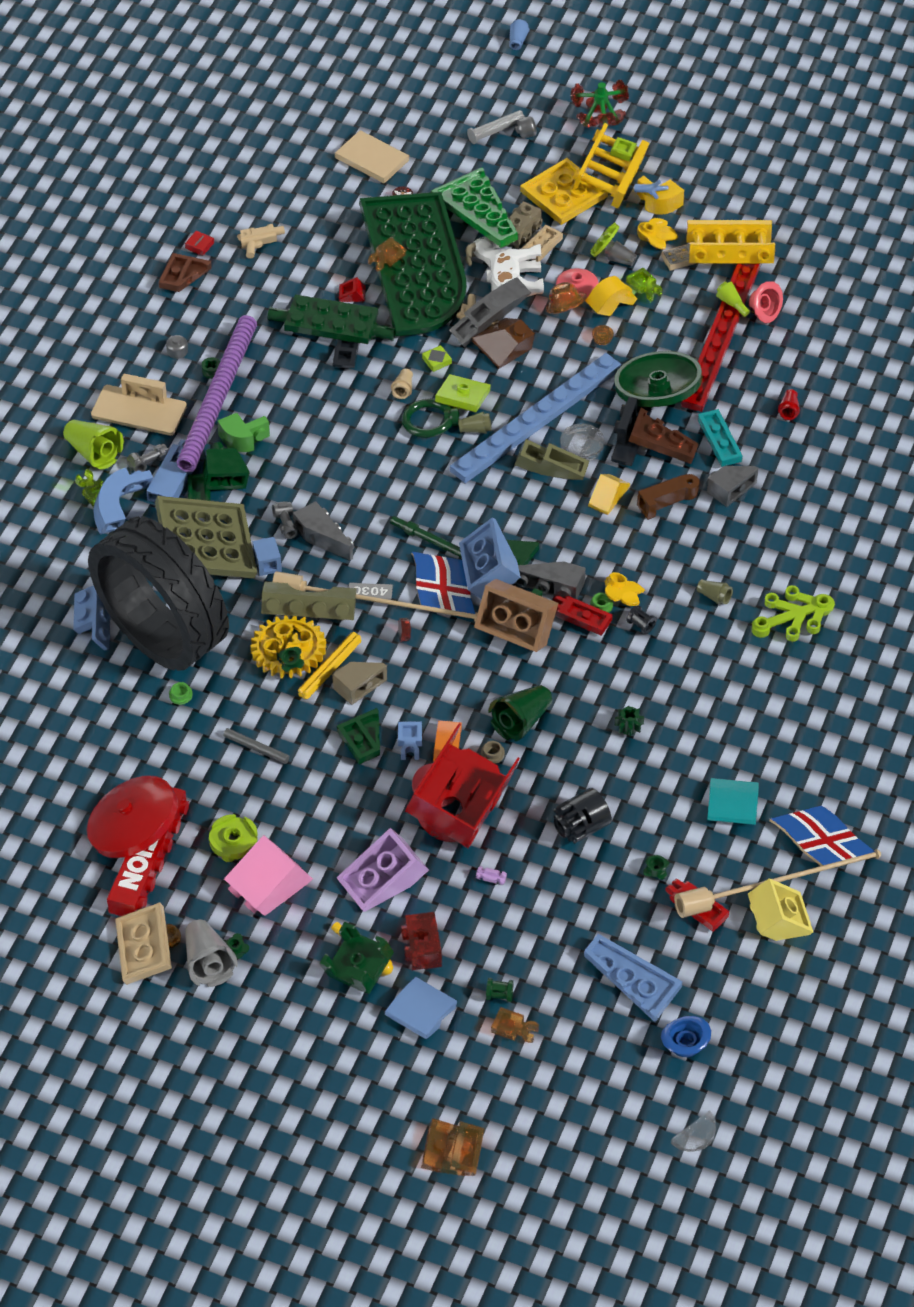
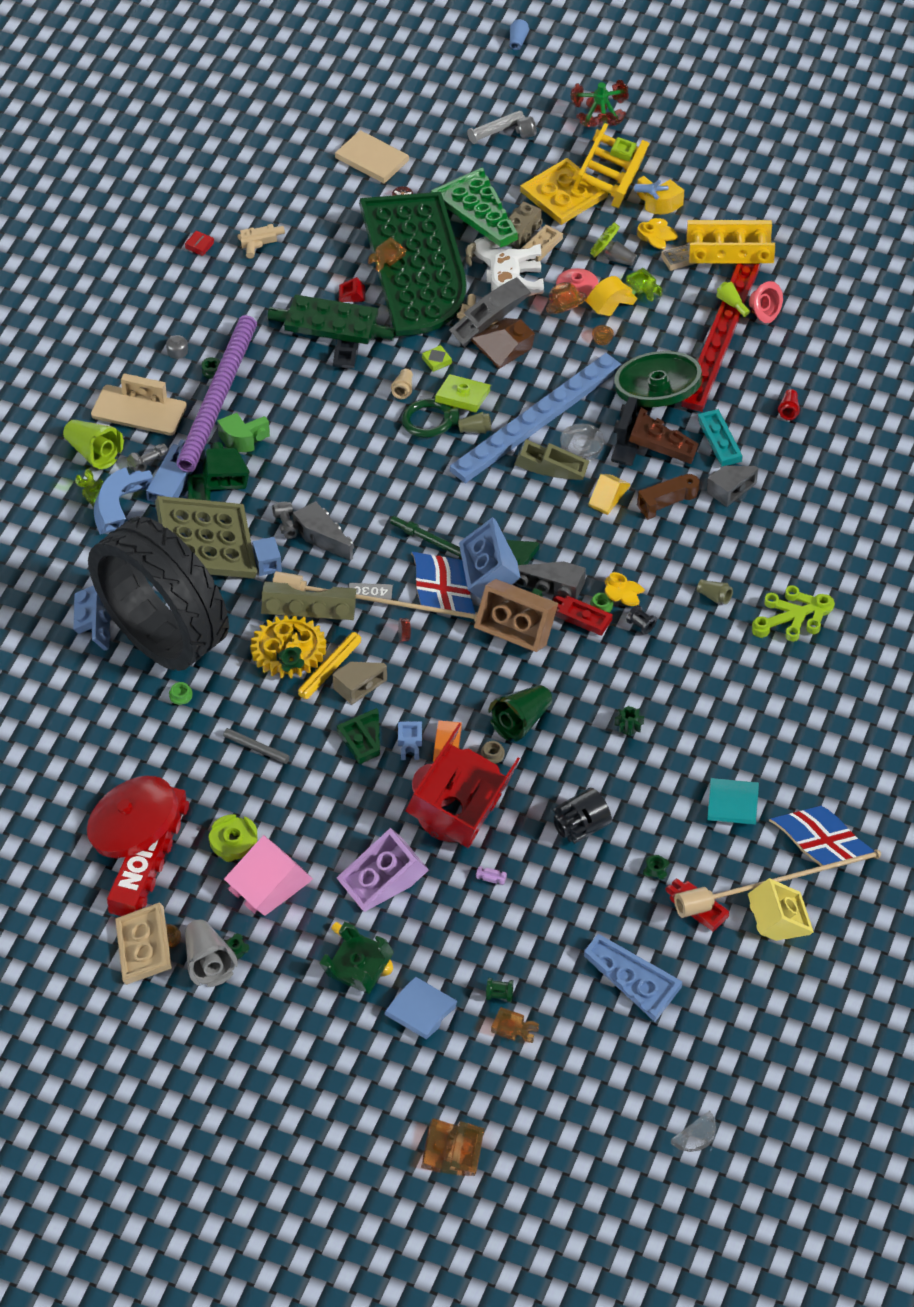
(182, 272): copper wing -> none
(423, 941): clear red brick -> none
(686, 1035): blue hat -> none

